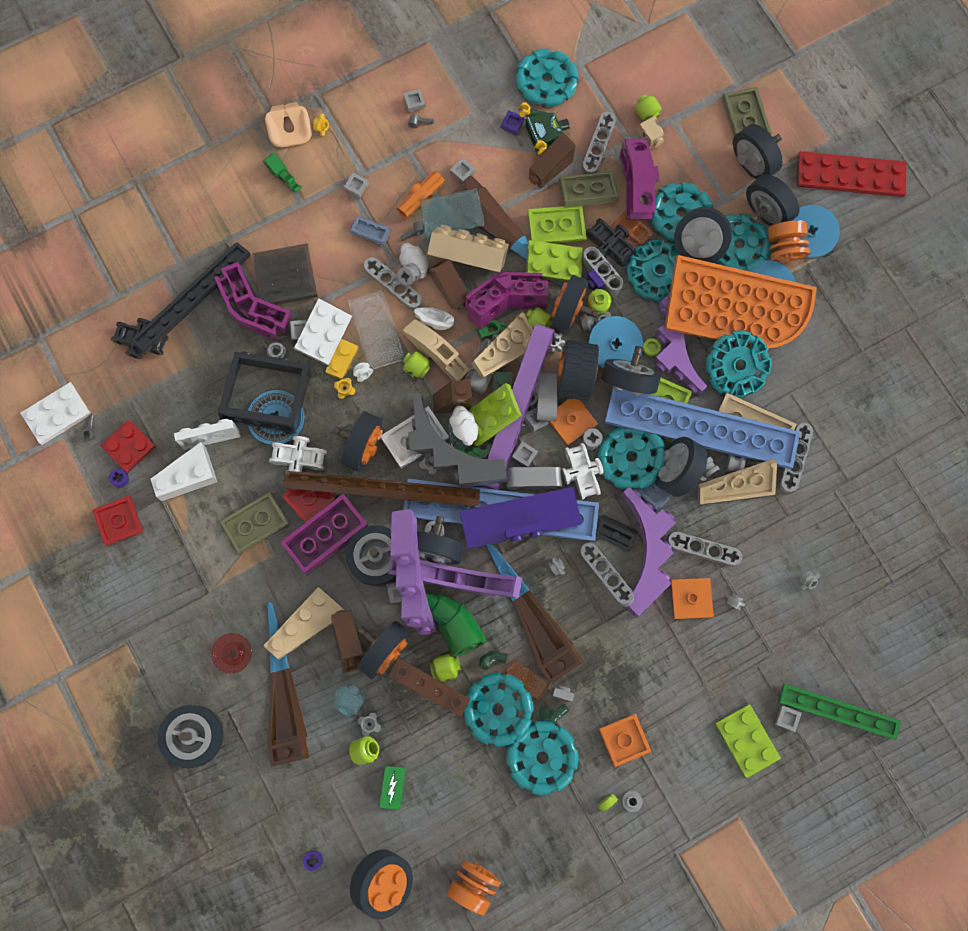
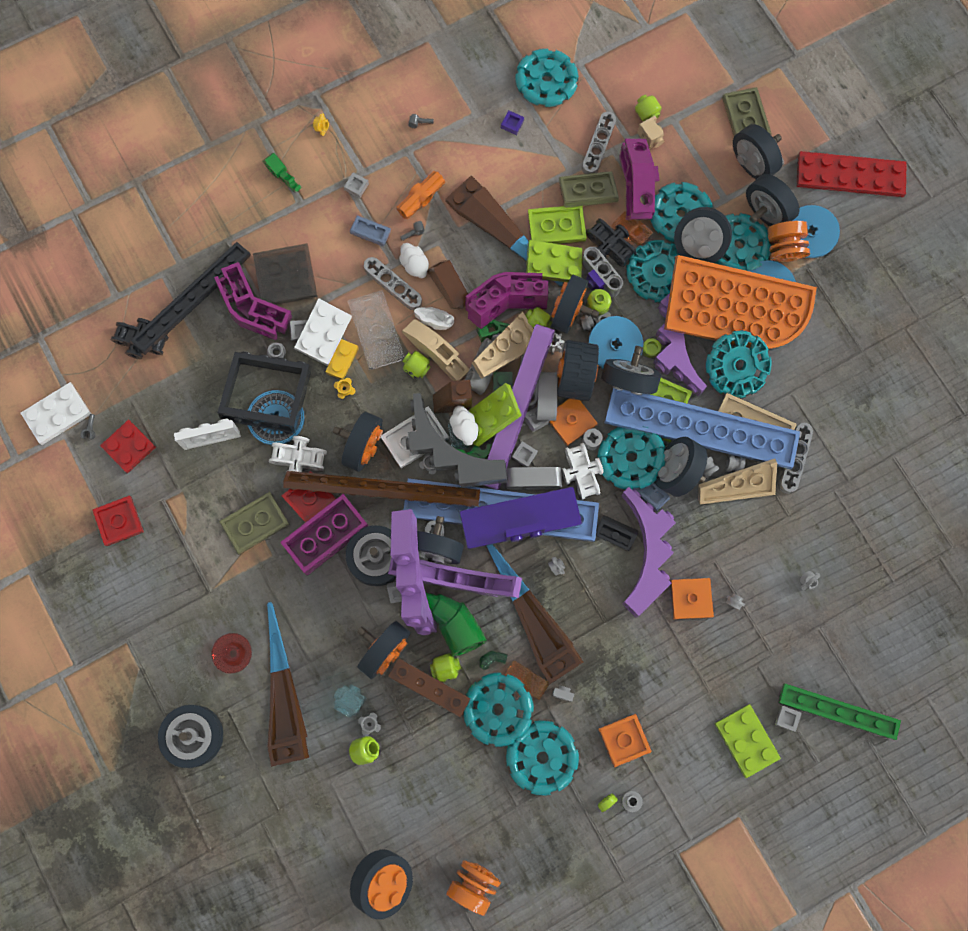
(125, 479): dark purple bush -> none
(185, 474): white wedge -> none
(274, 123): light nougat piece -> none
(303, 624): tan wing -> none
(317, 865): dark purple bush -> none
(346, 640): reddish brown slope -> none
(362, 371): white plate -> none
(392, 787): green slope -> none
(411, 270): light grey wheel -> none
(414, 100): light grey plate -> none
(455, 210): clear light blue piece -> none
(462, 170): light grey plate -> none
(468, 248): tan brick -> none
(542, 127): torso -> none
(552, 161): reddish brown slope -> none
(553, 715): clear green arm -> none
(607, 574): light grey beam -> none
(704, 549): light grey beam -> none

